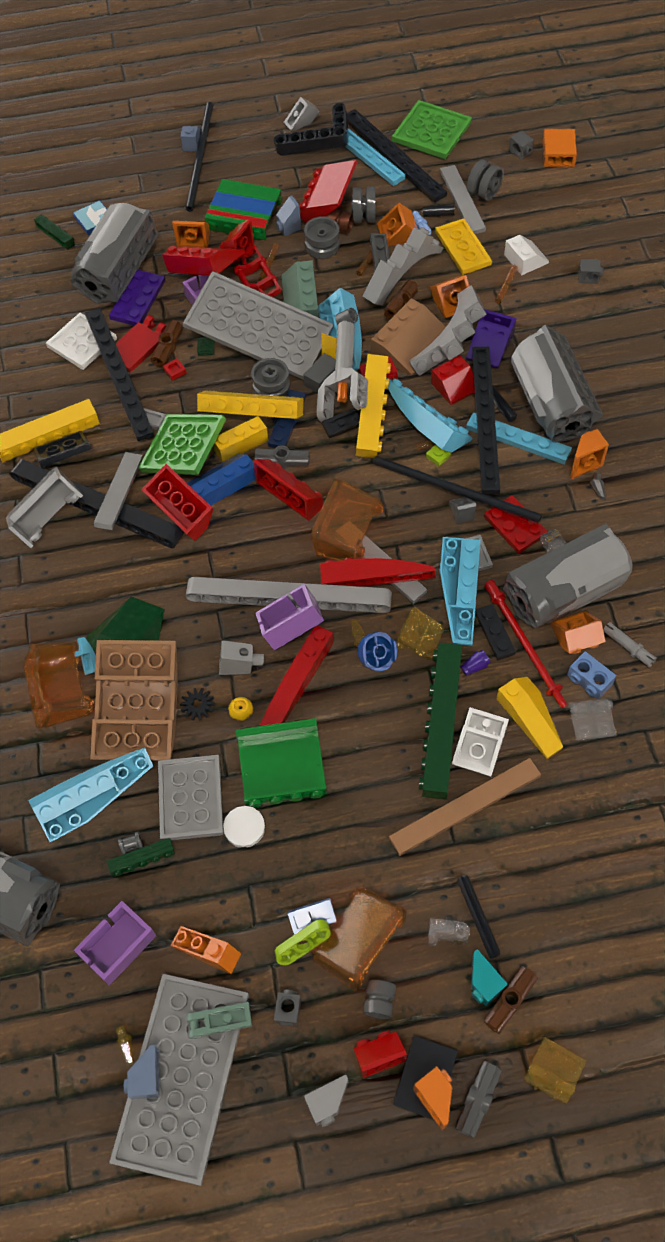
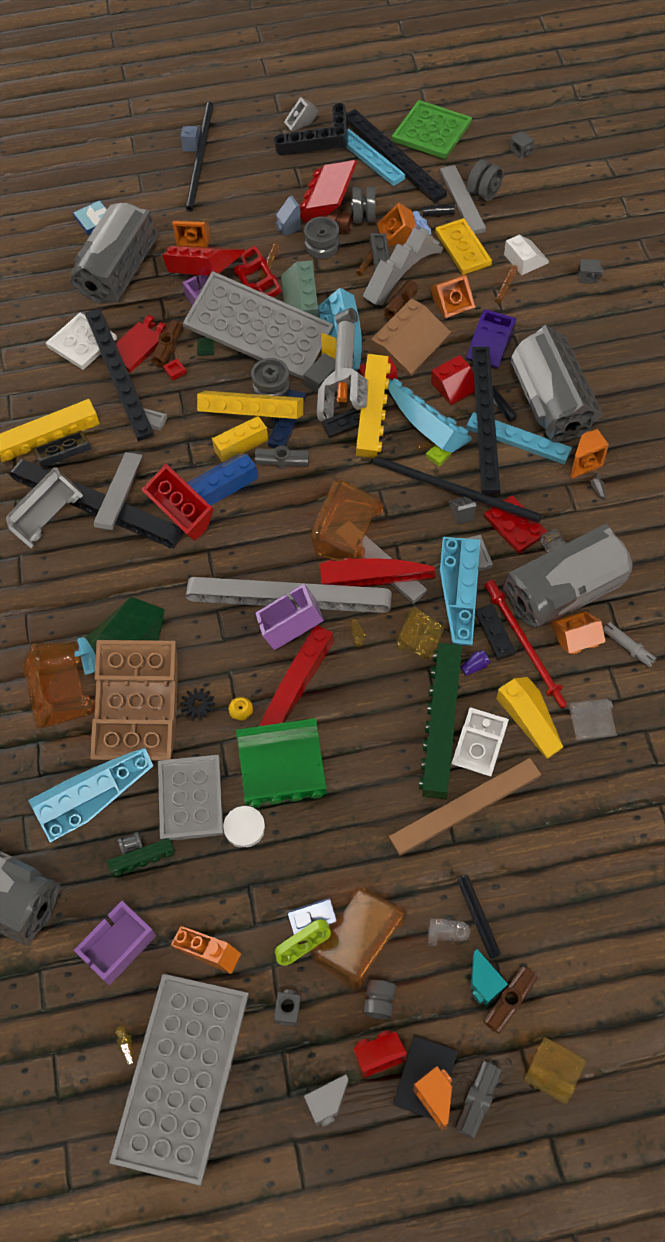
(54, 231): dark green piece -> none
(137, 298): dark purple plate -> none
(144, 1076): sand blue slope -> none
(182, 443): bright green plate -> none
(219, 1020): sand green plate -> none
(238, 658): light grey torso -> none
(239, 202): green panel -> none
(240, 238): red slope -> none
(287, 488): red slope -> none
(377, 651): blue cylinder -> none
(459, 328): light grey arch -> none
(559, 148): orange brick -> none
(594, 672): medium blue brick -> none

